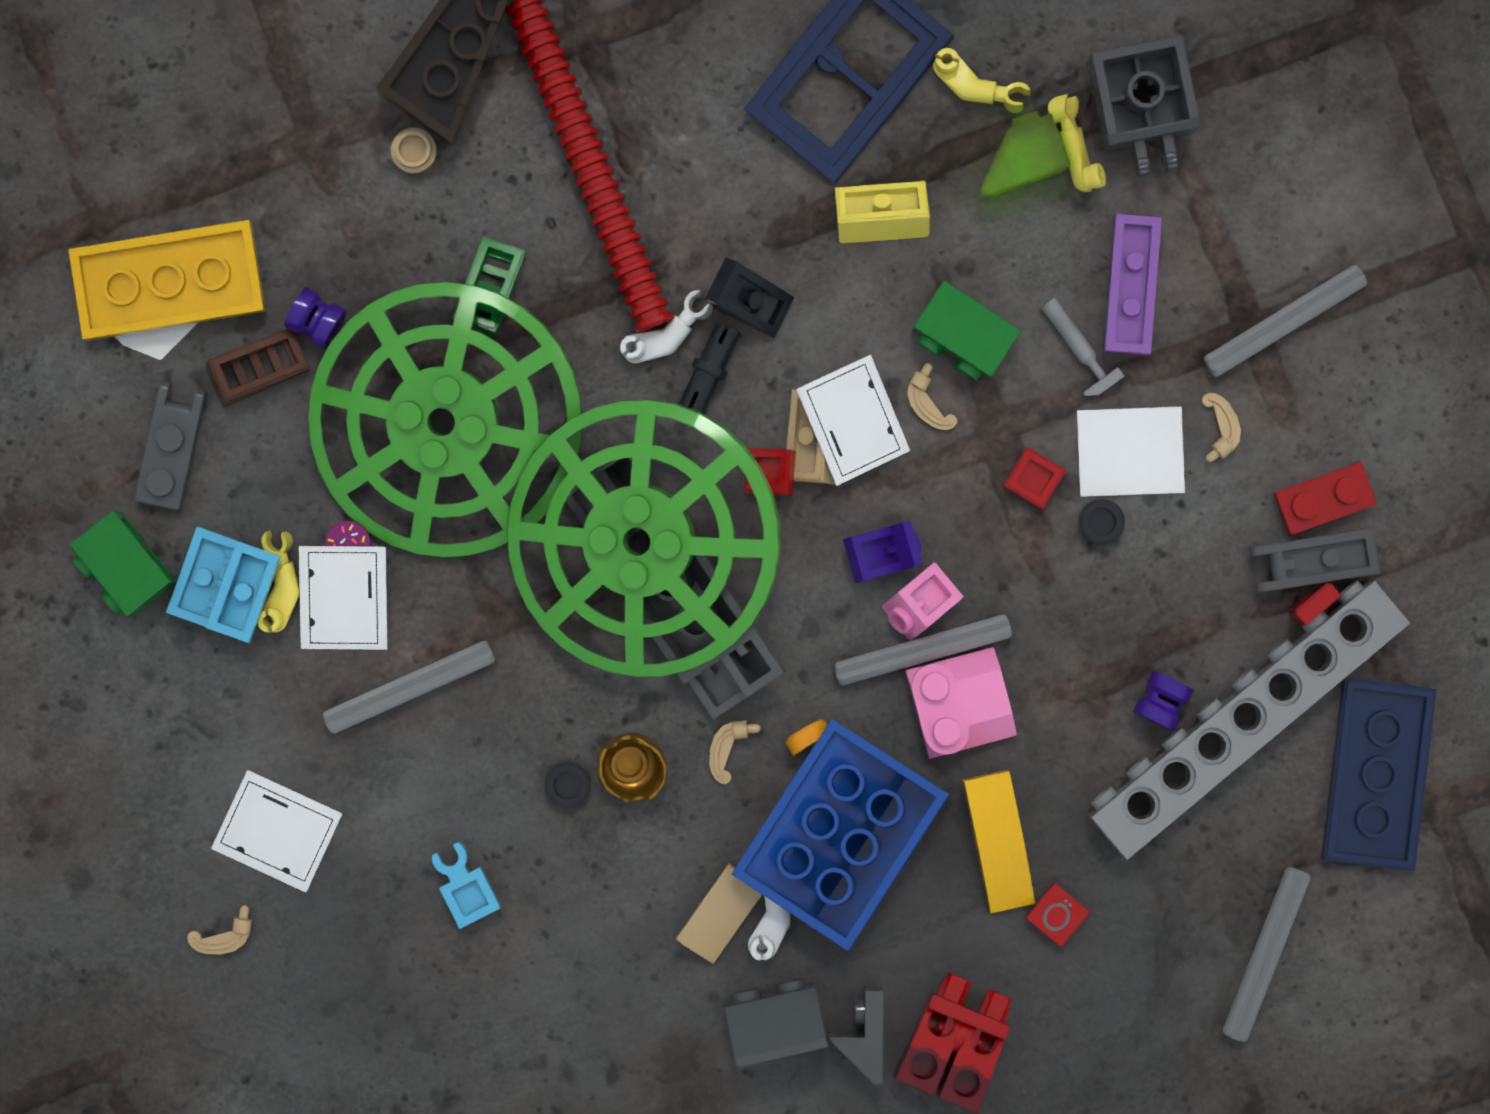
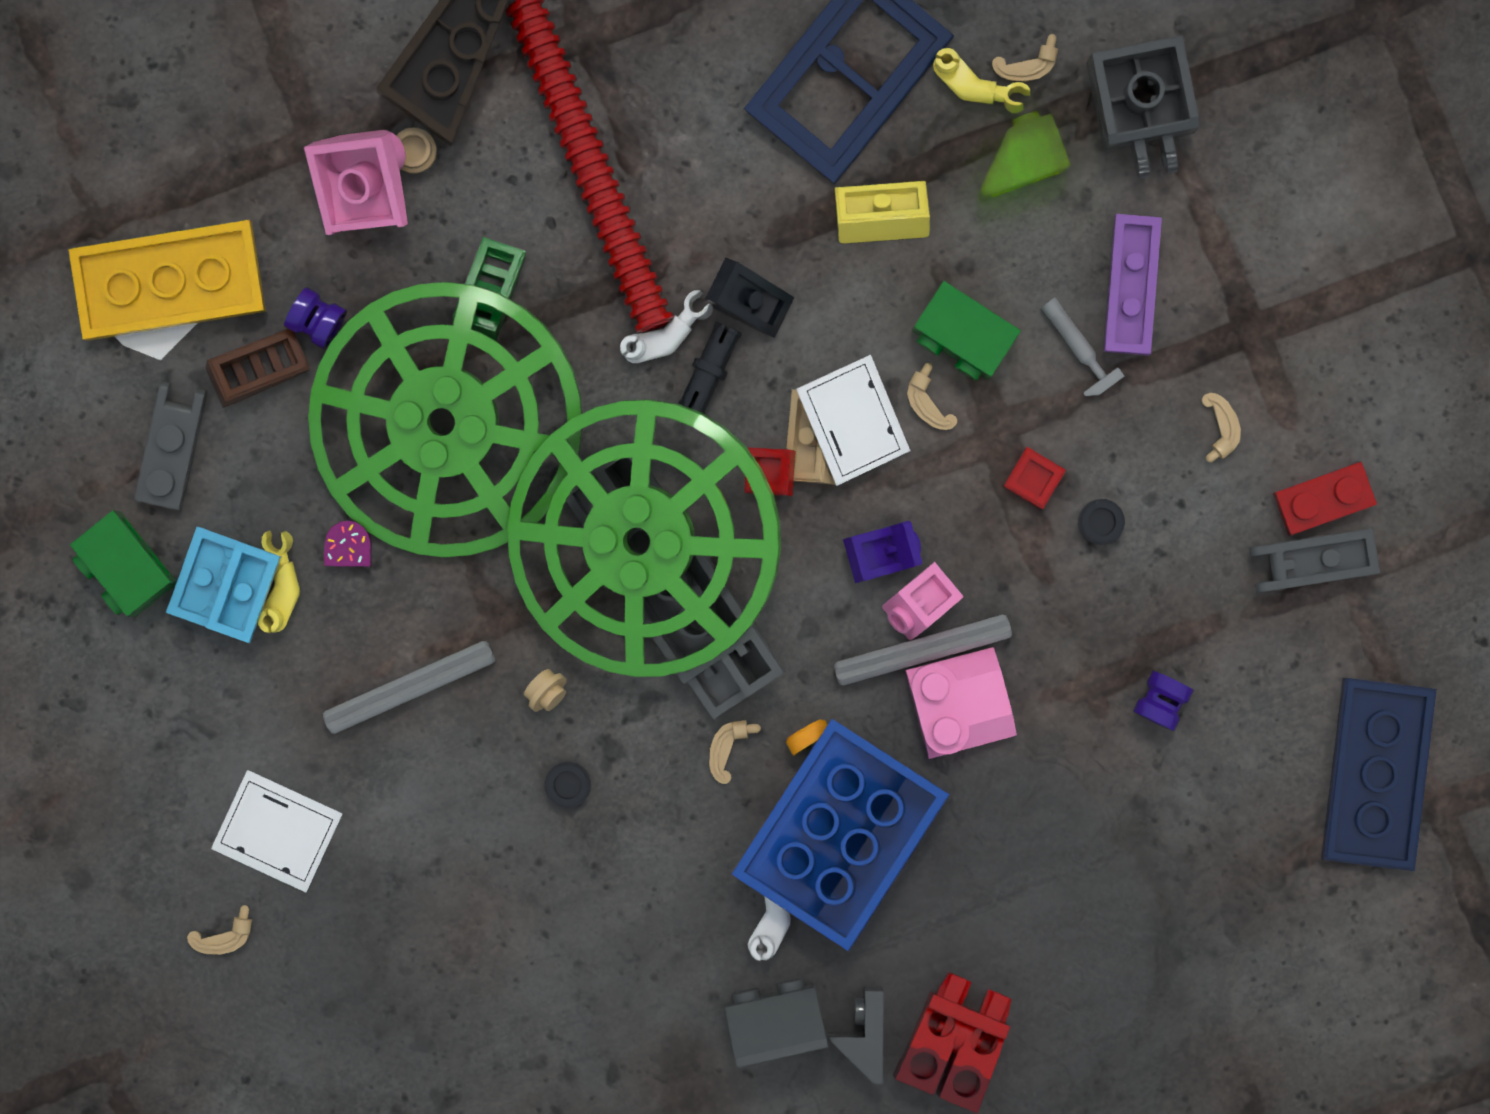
(343, 597): white sticker -> none
(358, 180): none -> bright pink slope
(467, 893): medium azure plate -> none
(545, 690): none -> tan plate
(632, 767): pearl gold hair -> none
(718, 916): tan slope -> none
(999, 841): yellow slope -> none
(1029, 69): none -> tan piece
(1057, 914): red tile -> none
(1084, 176): light yellow arm -> none
(1130, 451): white sticker -> none
(1266, 954): light grey axle -> none
(1285, 320): light grey axle -> none
(1314, 603): red tile -> none
(1379, 623): light grey brick -> none

